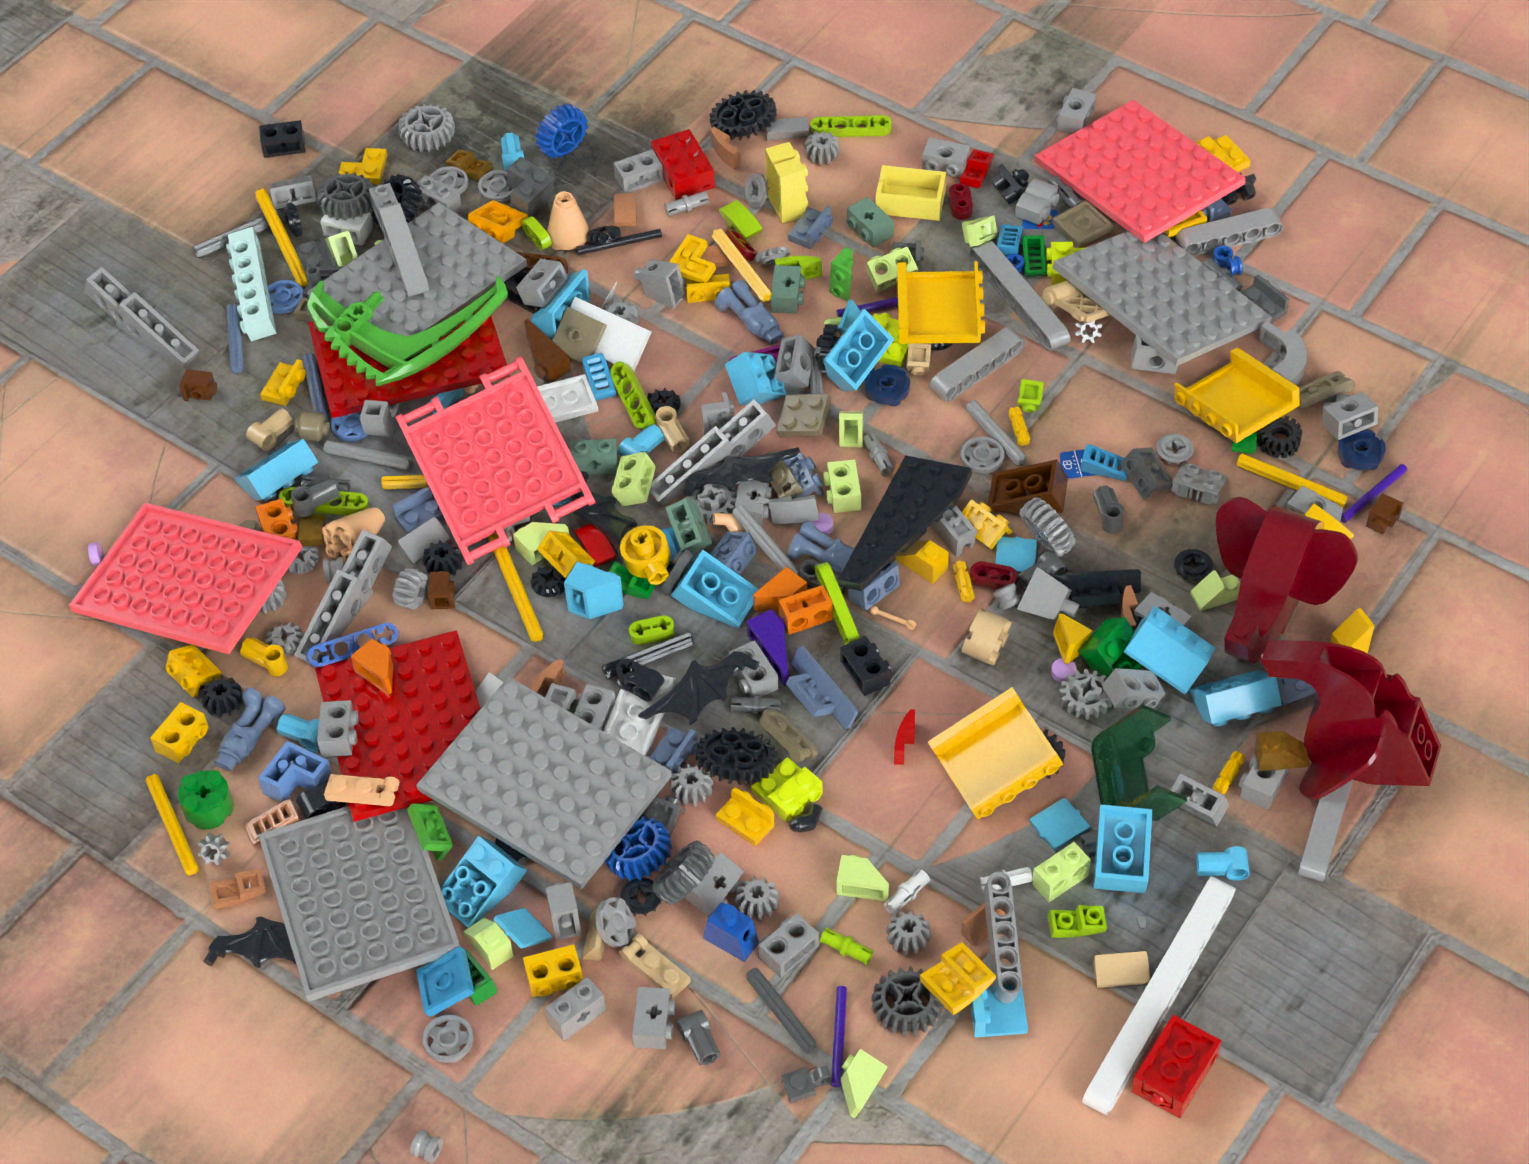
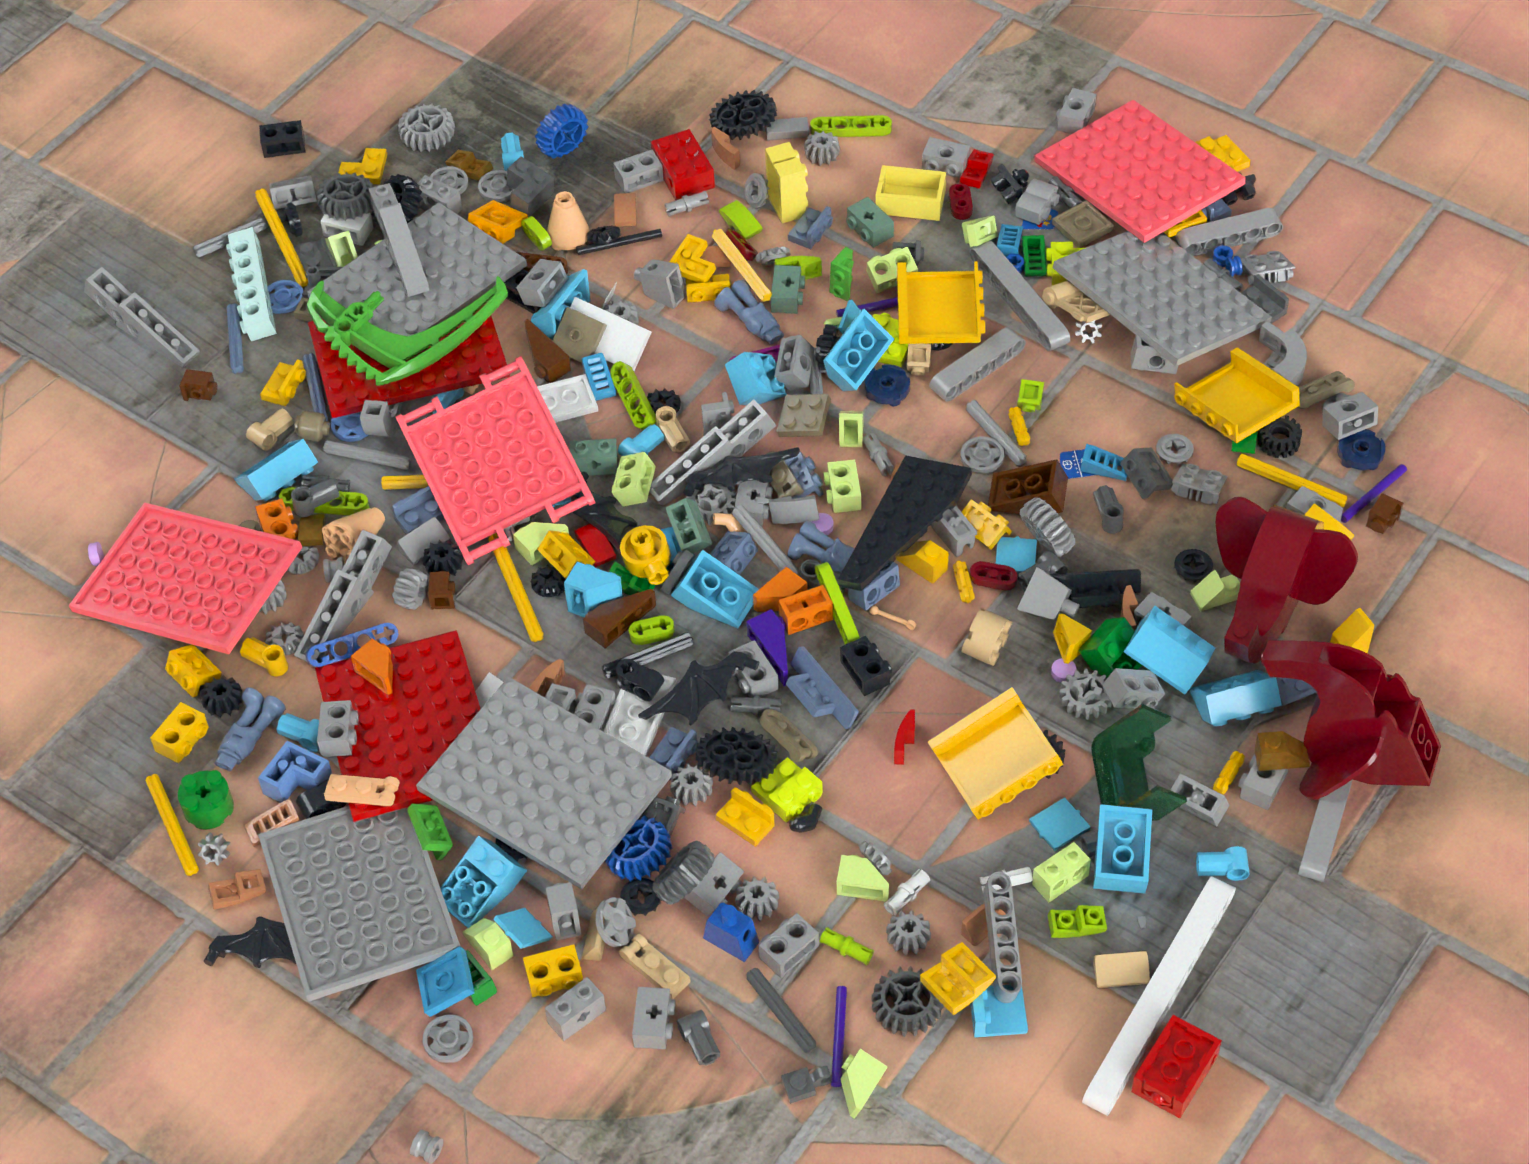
(614, 617): none -> reddish brown slope
(876, 857): none -> light grey gear
(1007, 596): light grey wheel -> none
(1270, 266): none -> light grey hinge

